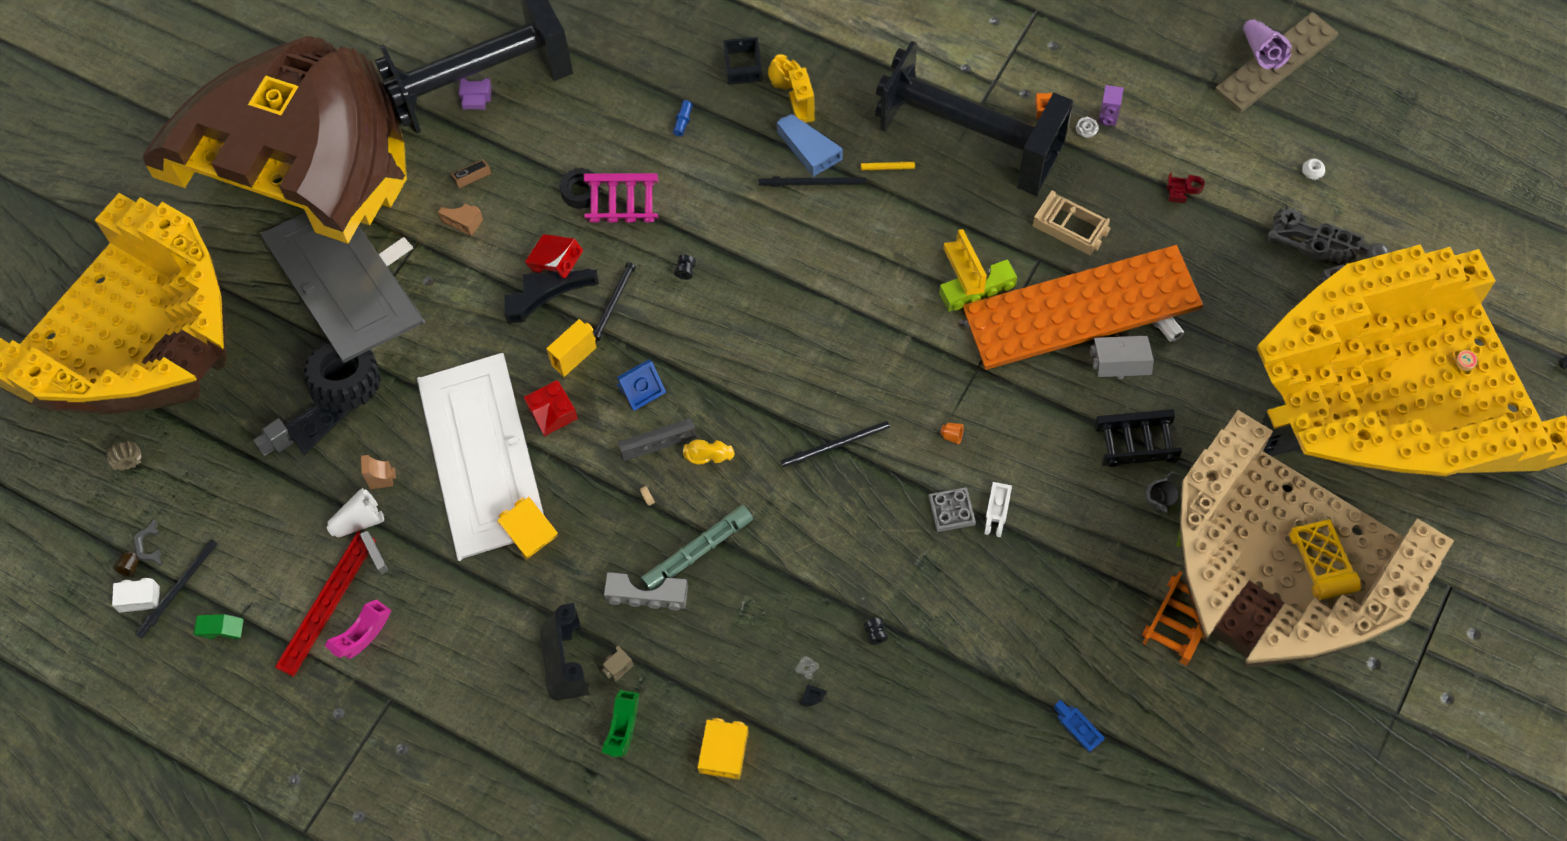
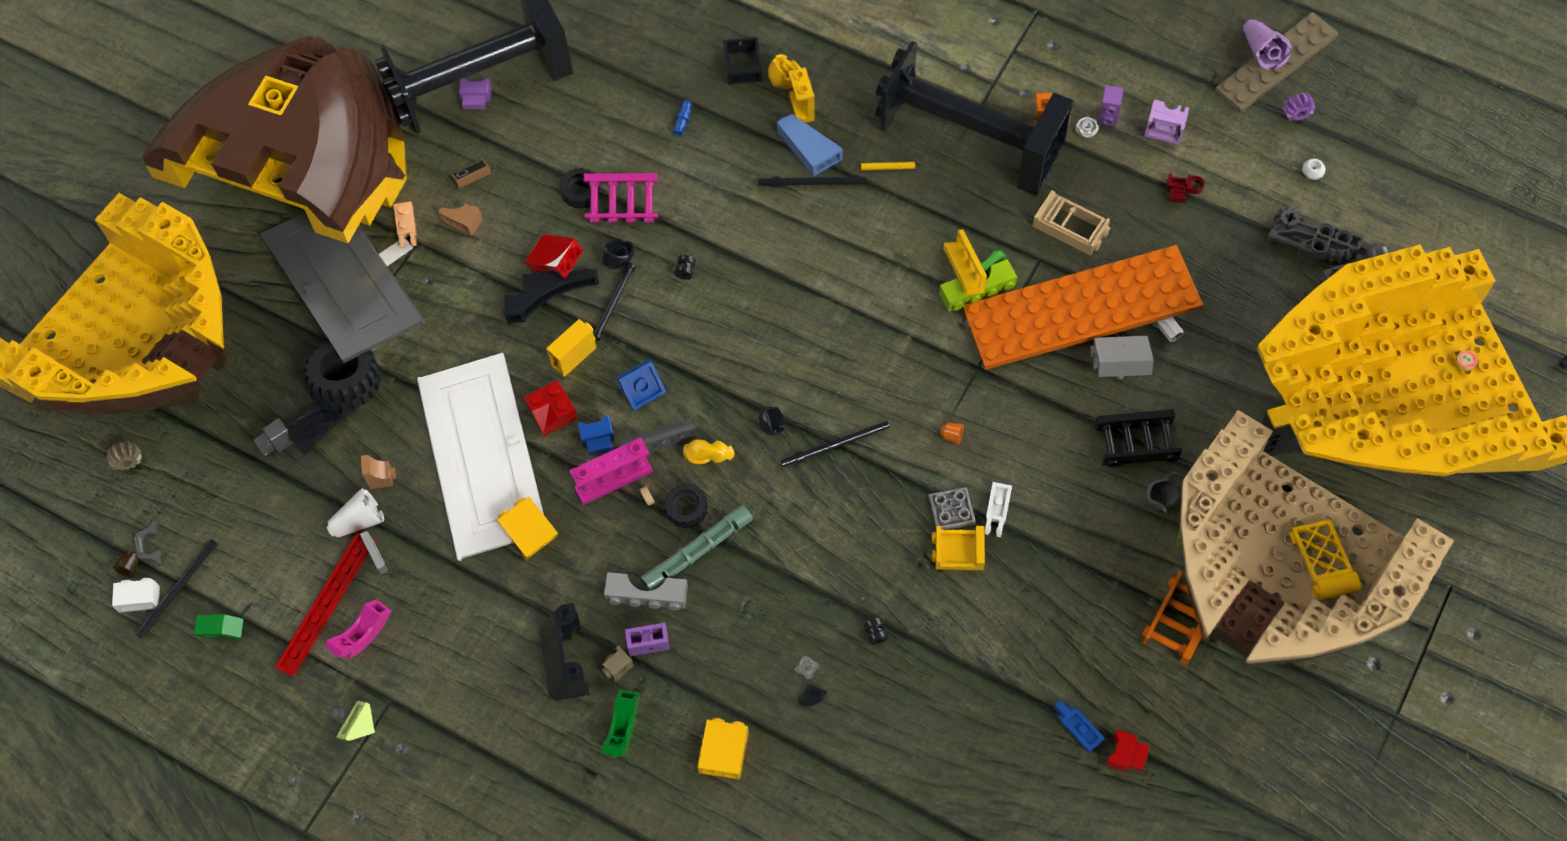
(358, 722): none -> yellowish green slope
(405, 223): none -> light nougat hinge
(597, 436): none -> blue piece
(611, 471): none -> dark pink fence
(617, 253): none -> black hair
(647, 639): none -> medium lavender brick
(682, 491): none -> black tyre
(771, 420): none -> black hair
(959, 549): none -> yellow panel
(994, 257): none -> bright green plate
(1128, 753): none -> red piece
(1166, 123): none -> lavender piece
(1299, 107): none -> medium lavender gear

